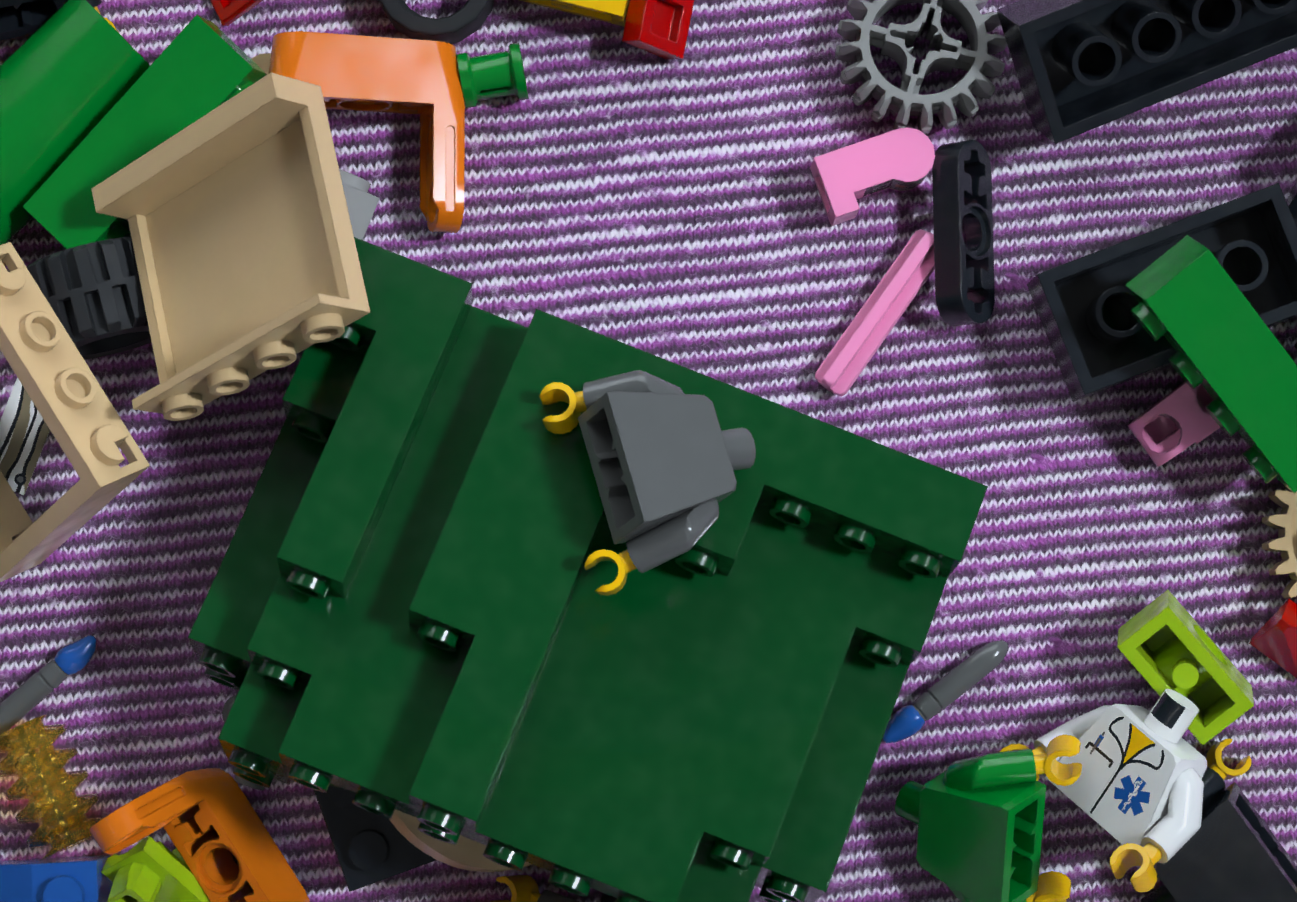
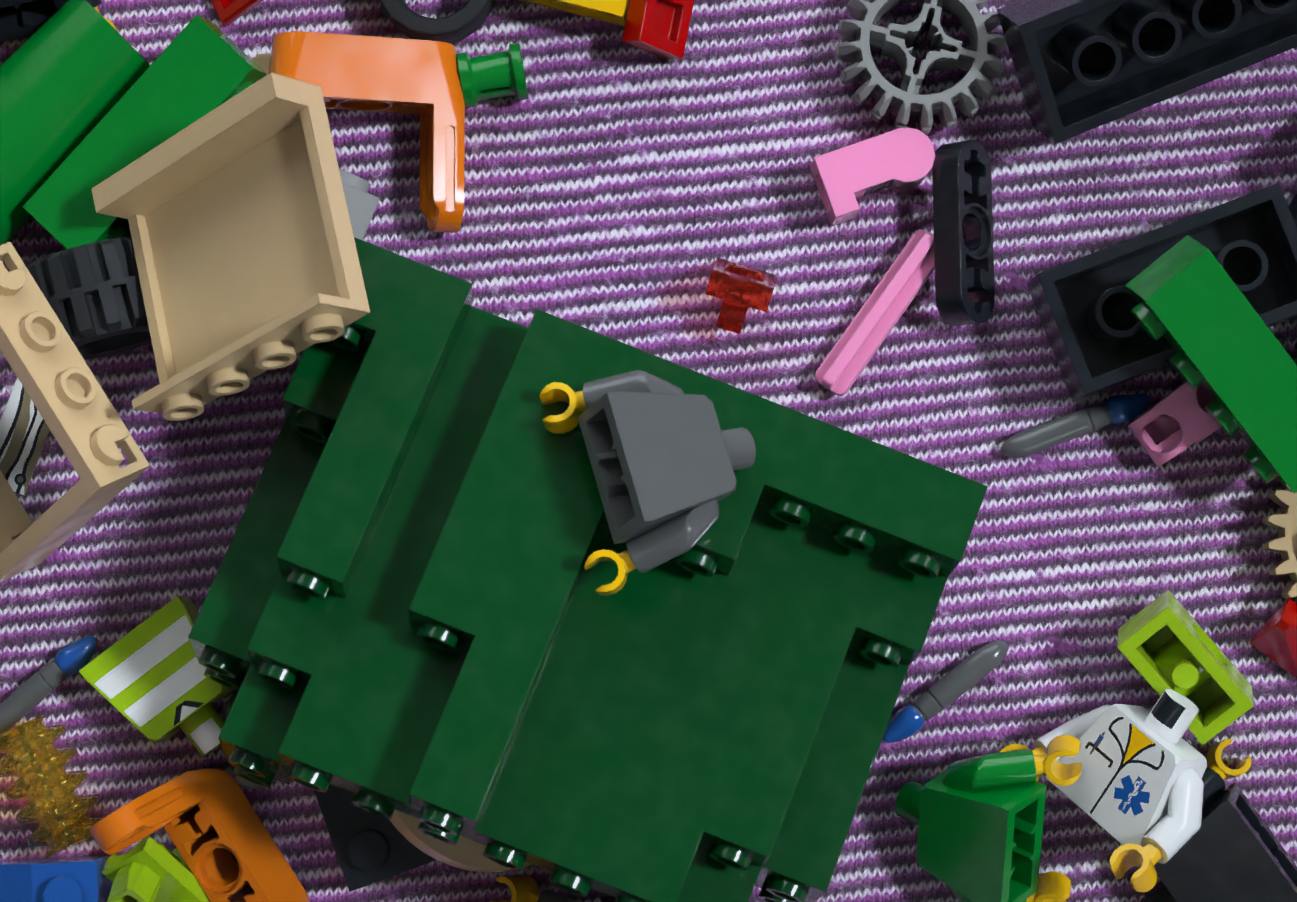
(158, 679): none -> torso
(740, 289): none -> clear red tile
(1114, 410): none -> dark grey piece

